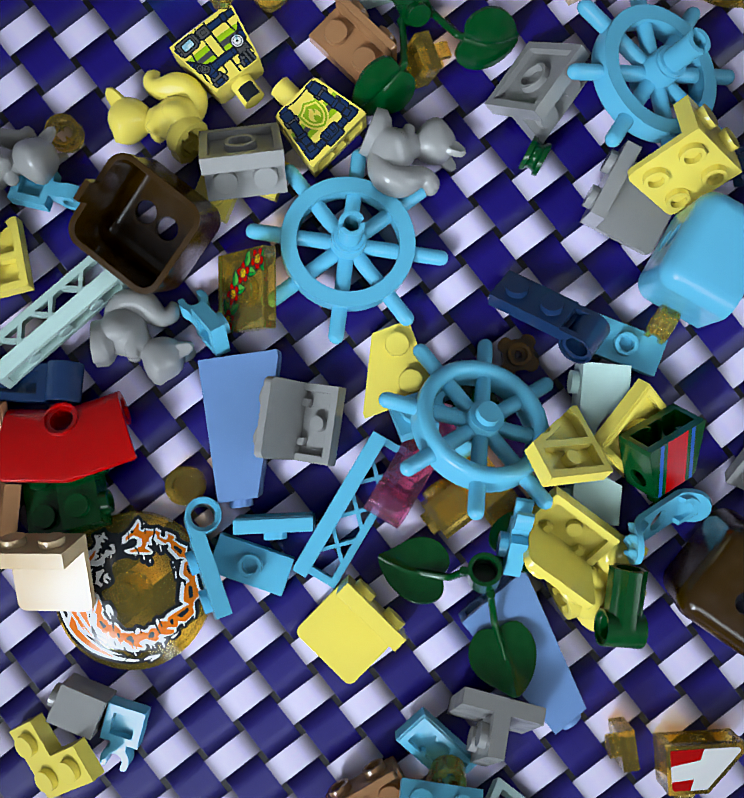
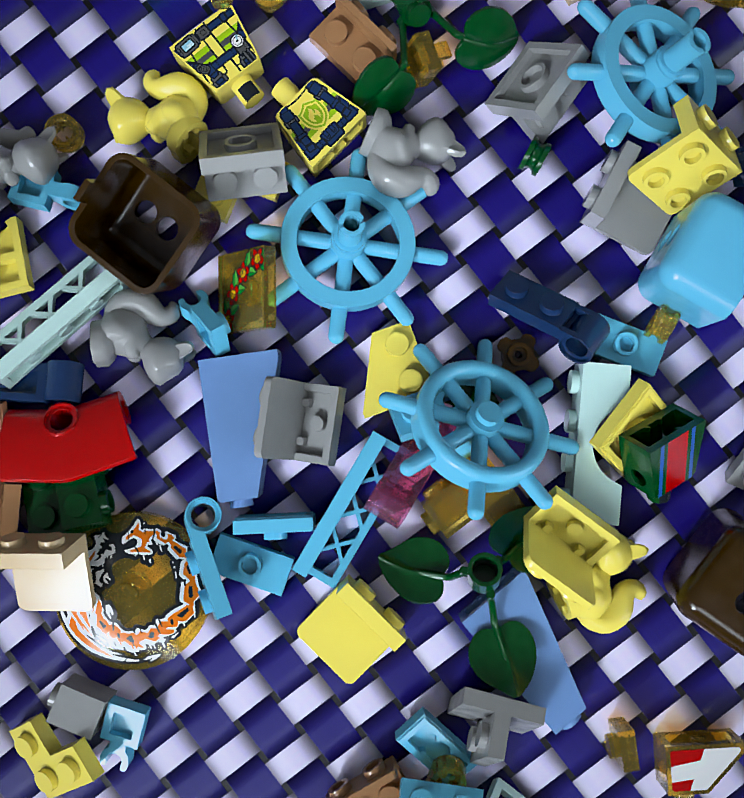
(185, 485): clear yellow tile -> none
(515, 541): medium azure plate -> none
(568, 452): light yellow wing -> none
(622, 619): dark green piece -> none
(676, 508): medium azure piece -> none

